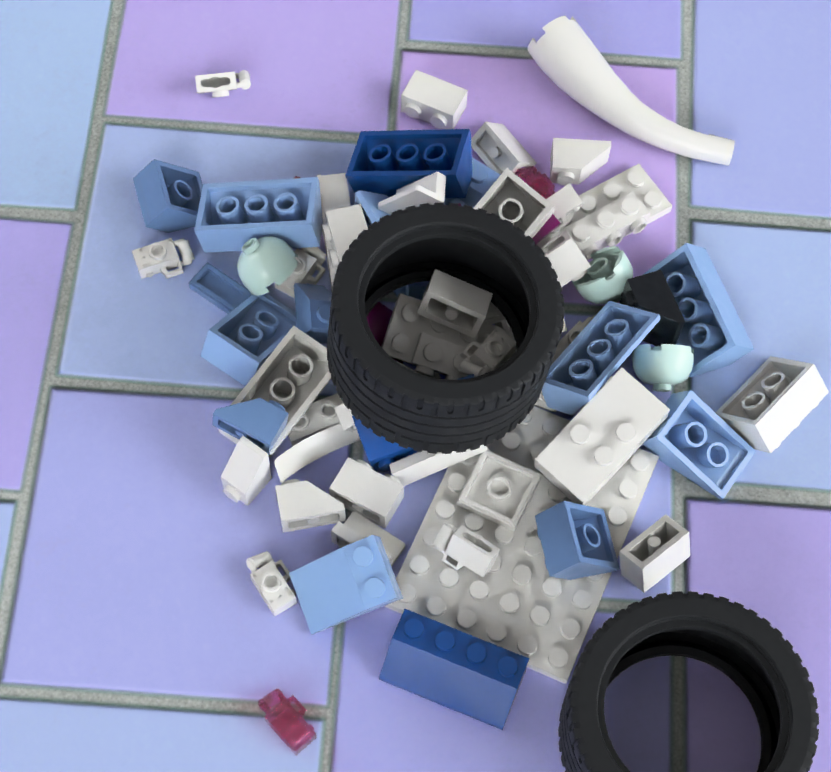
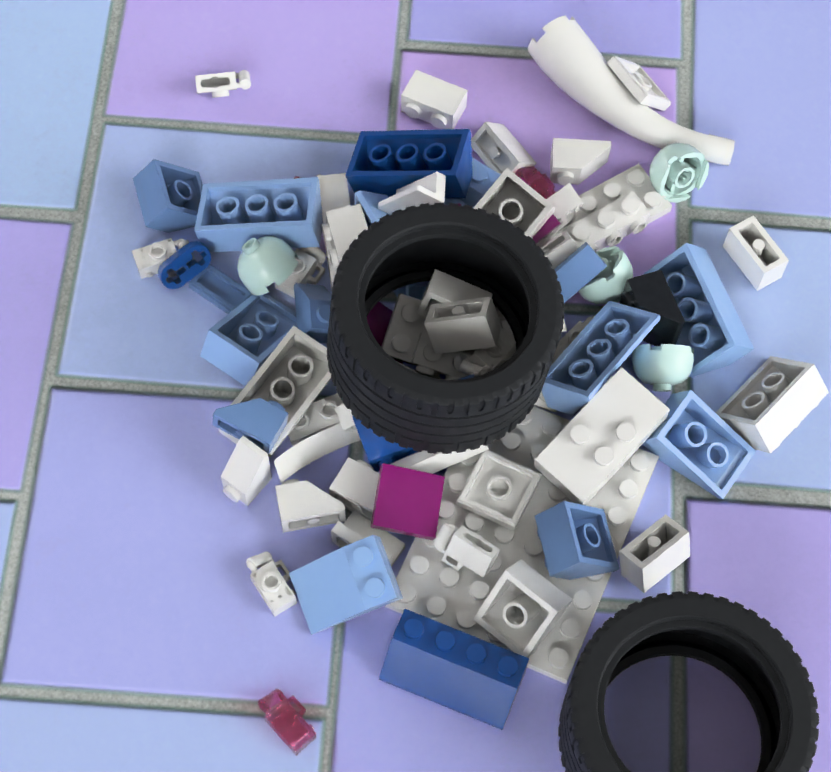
(188, 270): none -> blue beam
(407, 501): none -> magenta tile
(463, 325): none -> white brick
(522, 608): none -> white slope
(578, 270): none -> medium blue tile
(639, 83): none -> white tile
(678, 171): none -> light aqua cylinder
(755, 253): none -> white brick

